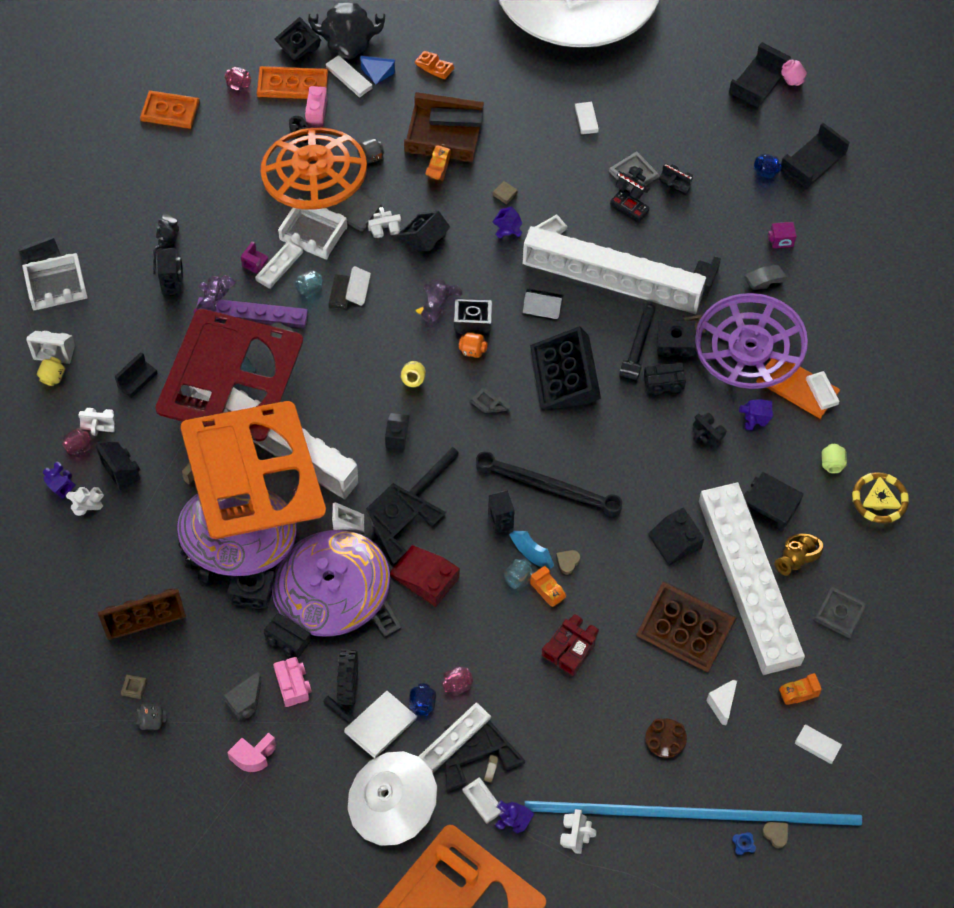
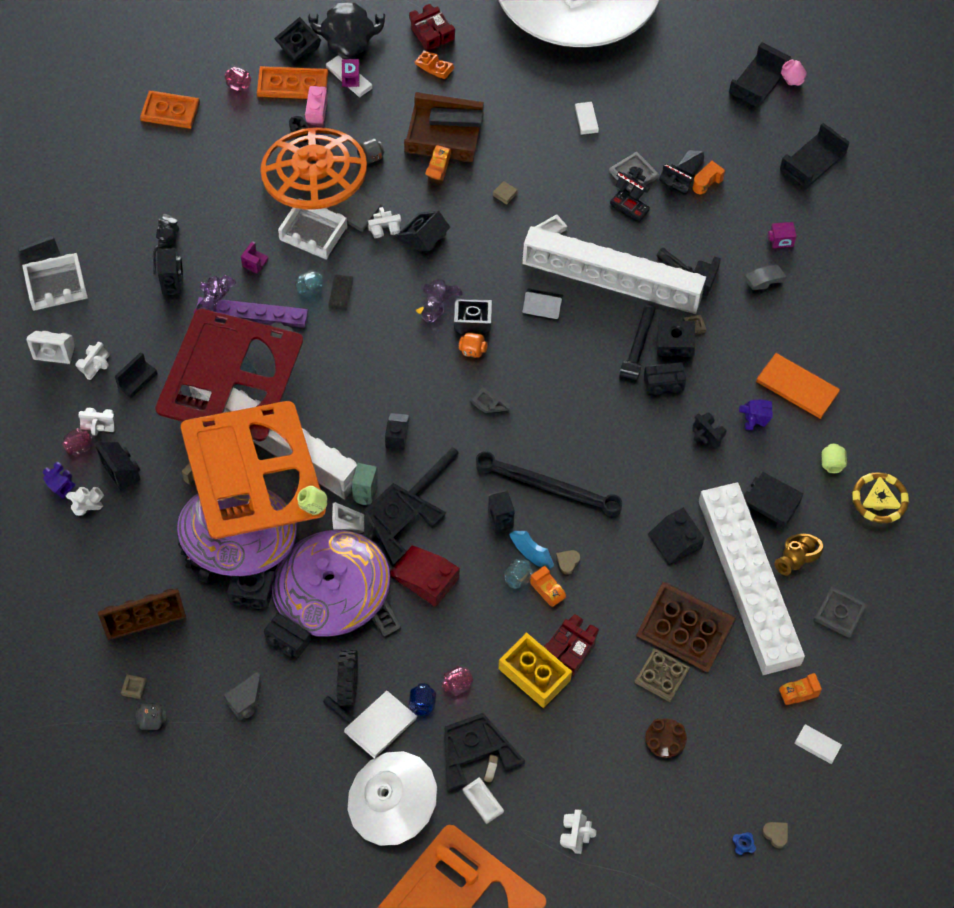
(50, 371): light yellow head -> none
(95, 360): none -> white hips
(252, 758): bright pink brick -> none
(279, 264): white tile -> none
(291, 681): bright pink brick -> none
(312, 500): none -> yellowish green head
(350, 73): none -> magenta brick
(358, 286): white tile -> none
(364, 484): none -> sand green brick
(377, 68): slope -> none
(413, 374): light yellow head -> none
(431, 27): none -> dark red hips
(455, 737): white tile -> none
(508, 222): dark purple piece -> none
(513, 815): dark purple piece -> none
(535, 670): none -> yellow brick
(565, 370): black slope -> none
(662, 675): none -> dark tan tile
(672, 261): none -> black pin
(690, 162): none -> black slope
(695, 813): dark azure piece -> none
(707, 176): none -> orange leg
(721, 701): white slope -> none
(751, 334): medium lavender dish -> none
(767, 165): clear blue head -> none
(822, 390): white tile -> none

